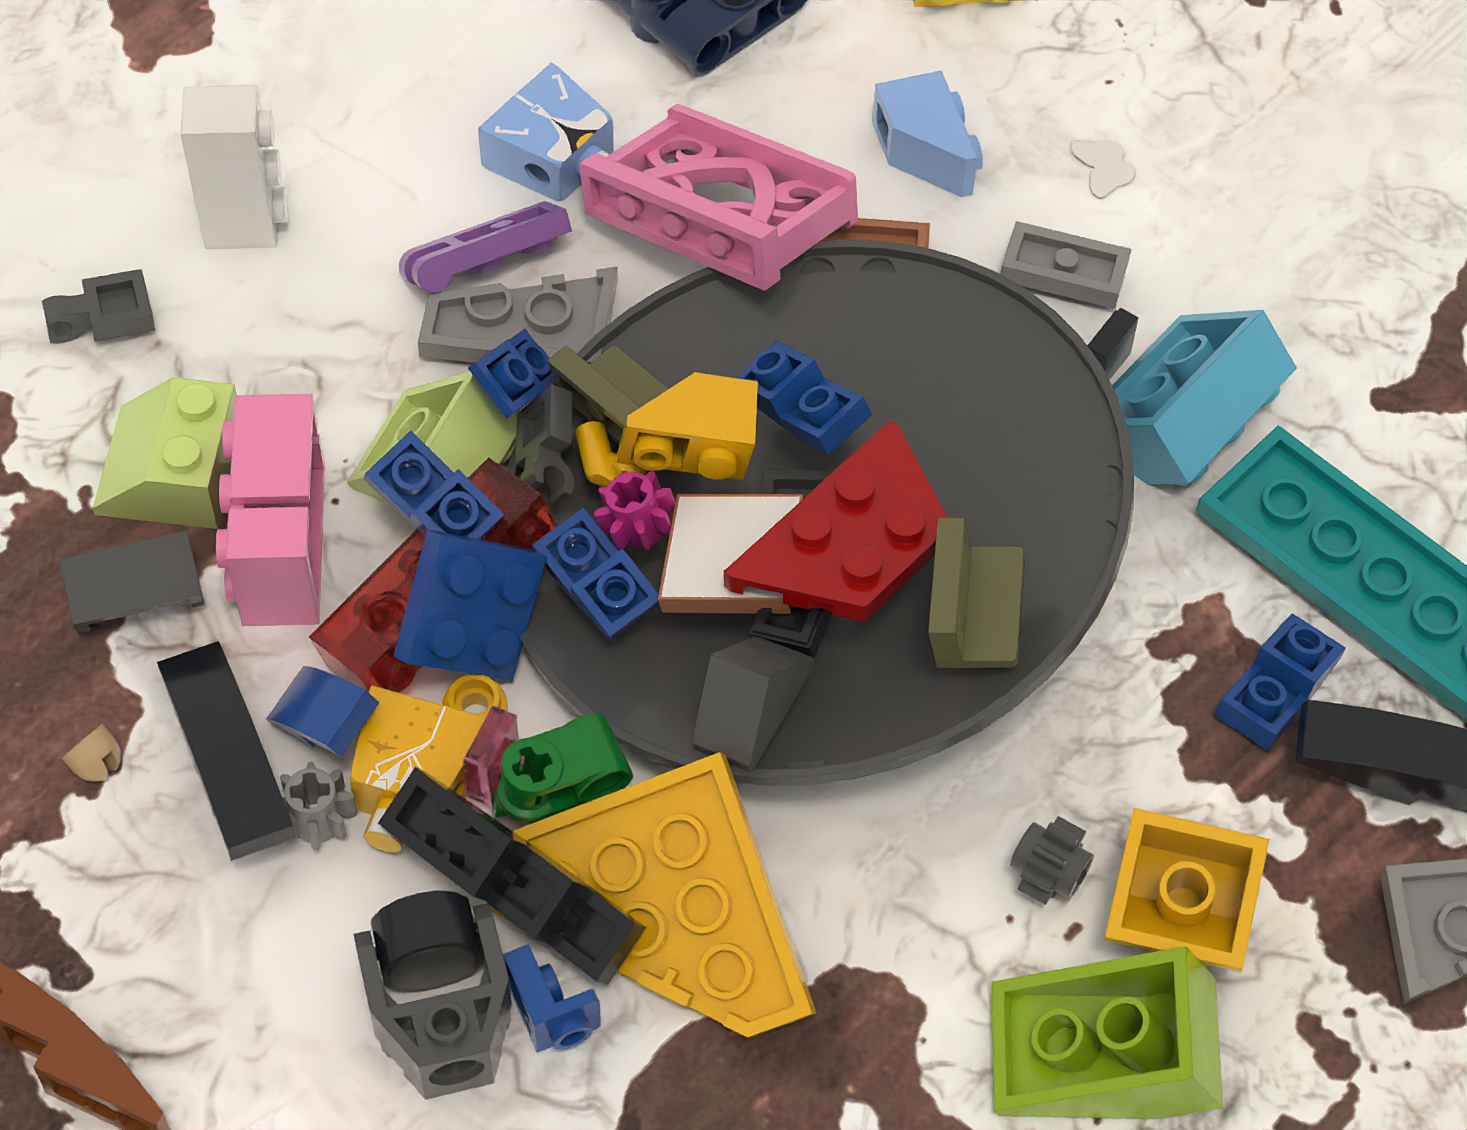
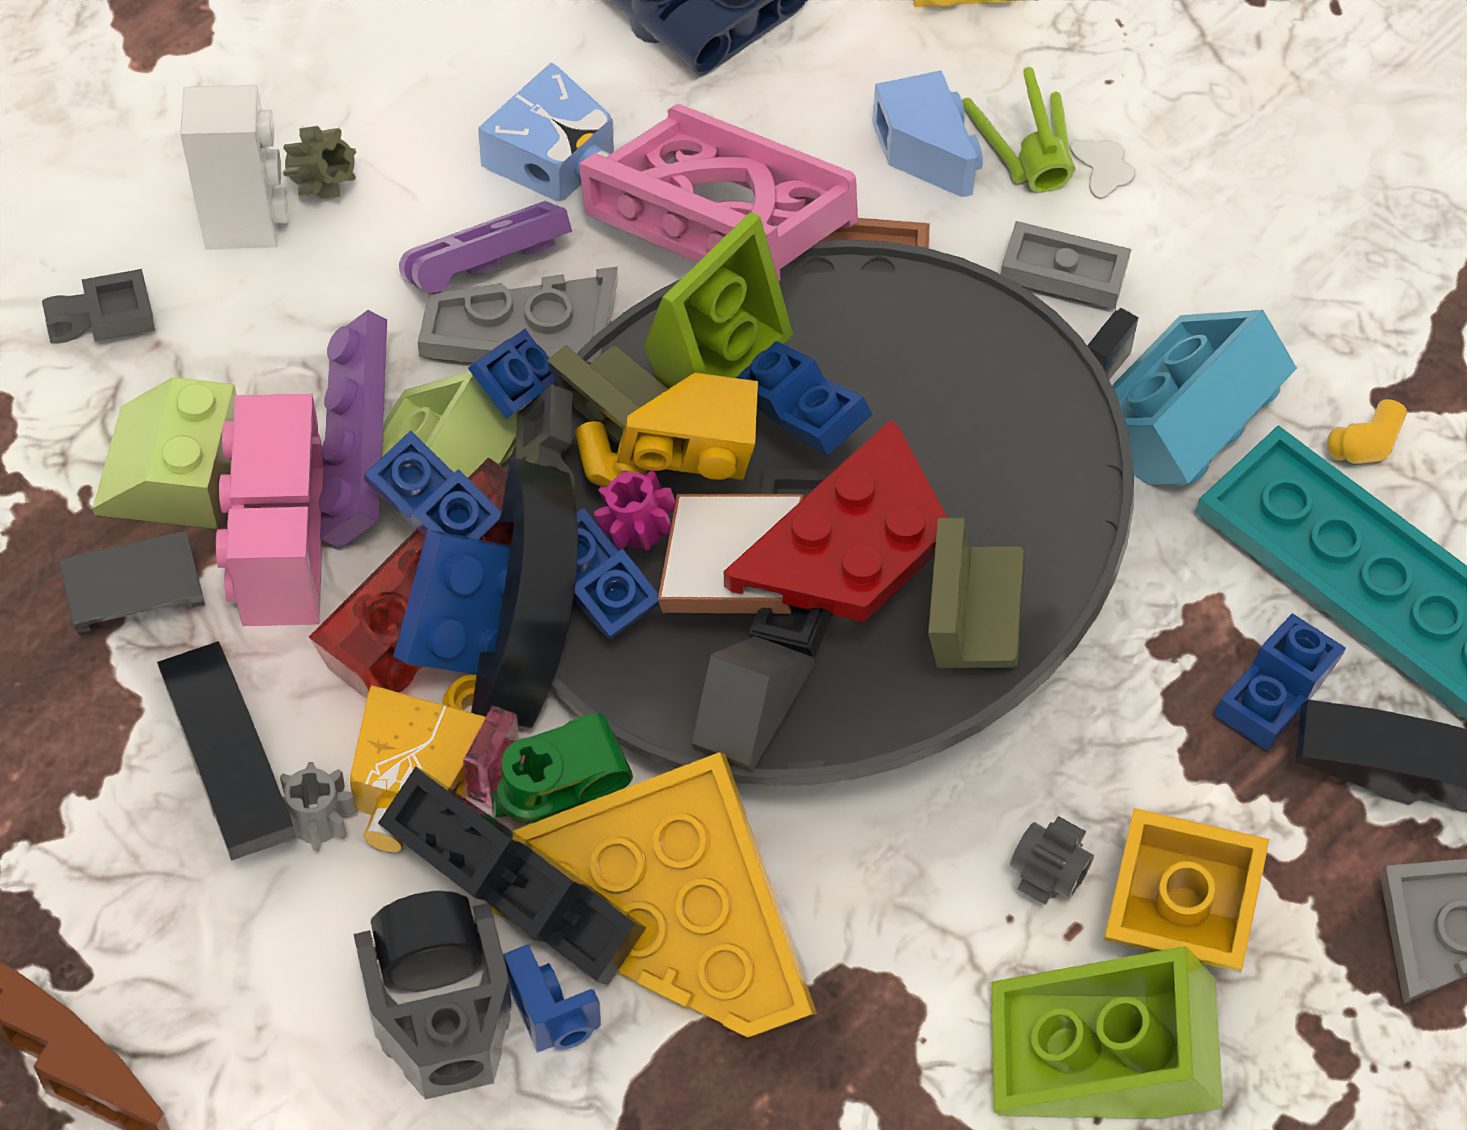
(94, 755): tan hinge -> none
(319, 162): none -> olive gear
(323, 710): blue slope -> none
(353, 428): none -> medium lavender plate
(536, 593): none -> black slope
(720, 310): none -> lime slope
(1043, 155): none -> lime plant
(1368, 440): none -> yellow arm

